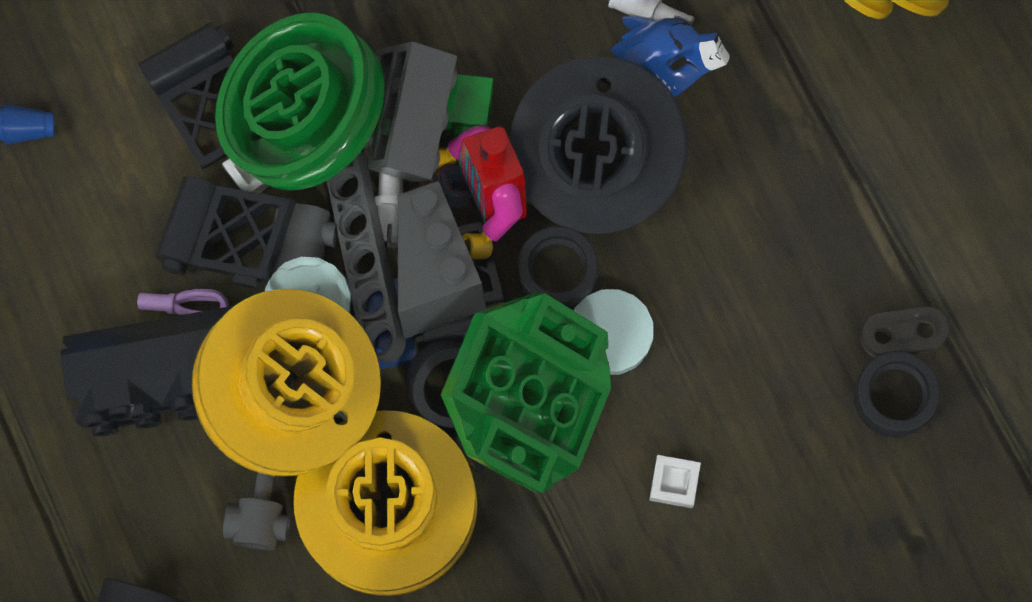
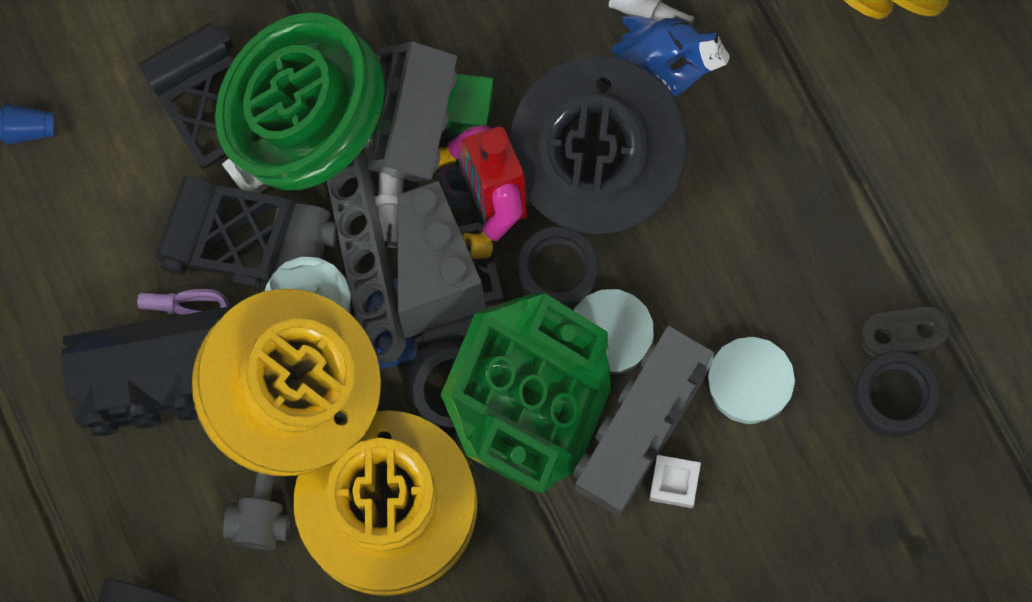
(643, 422): none -> dark grey wedge
(751, 380): none -> light aqua tile

